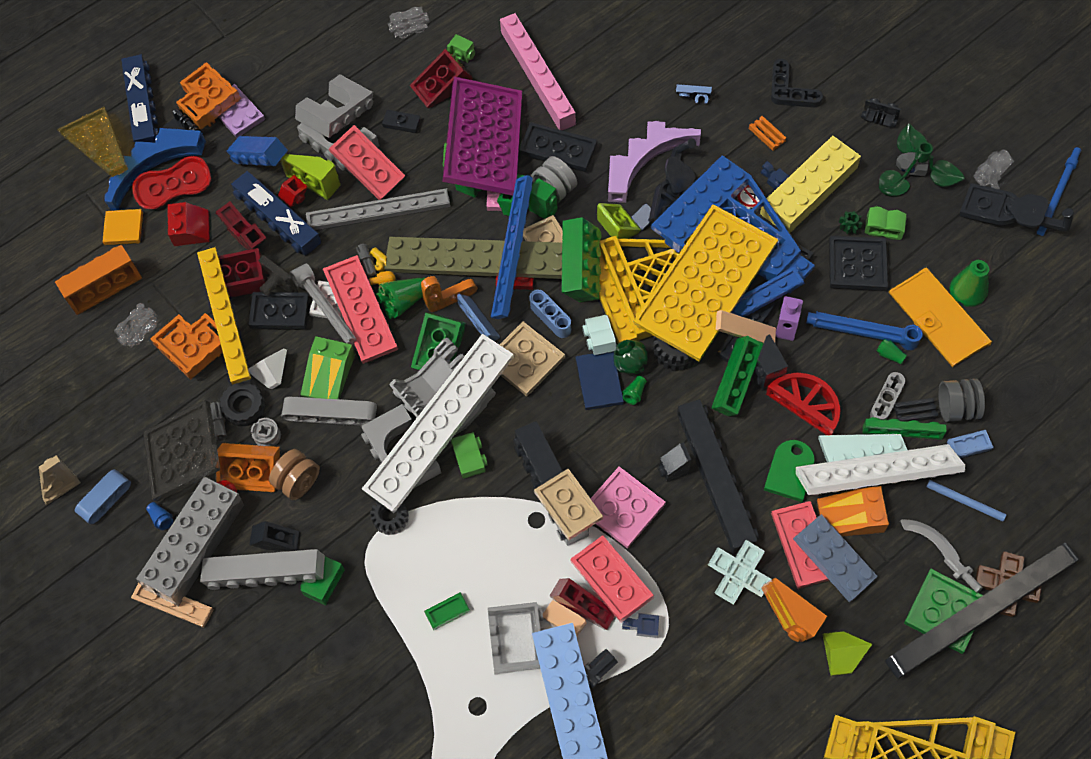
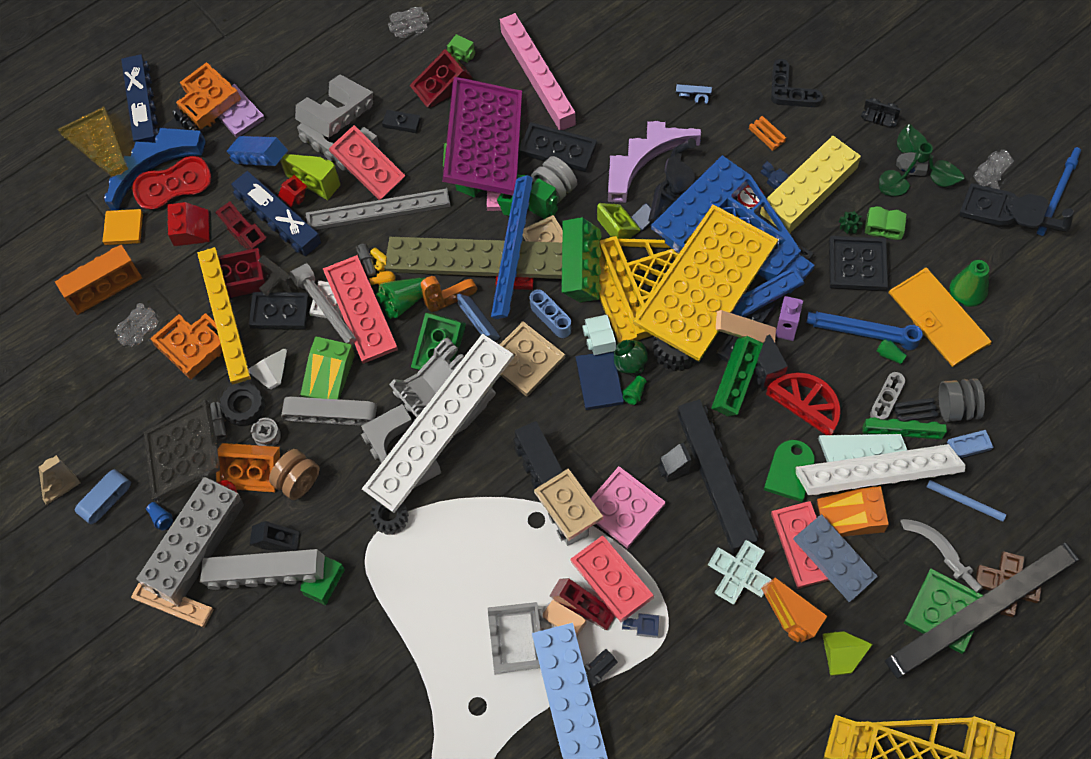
(446, 611): green tile -> none
(468, 455): bright green brick -> none

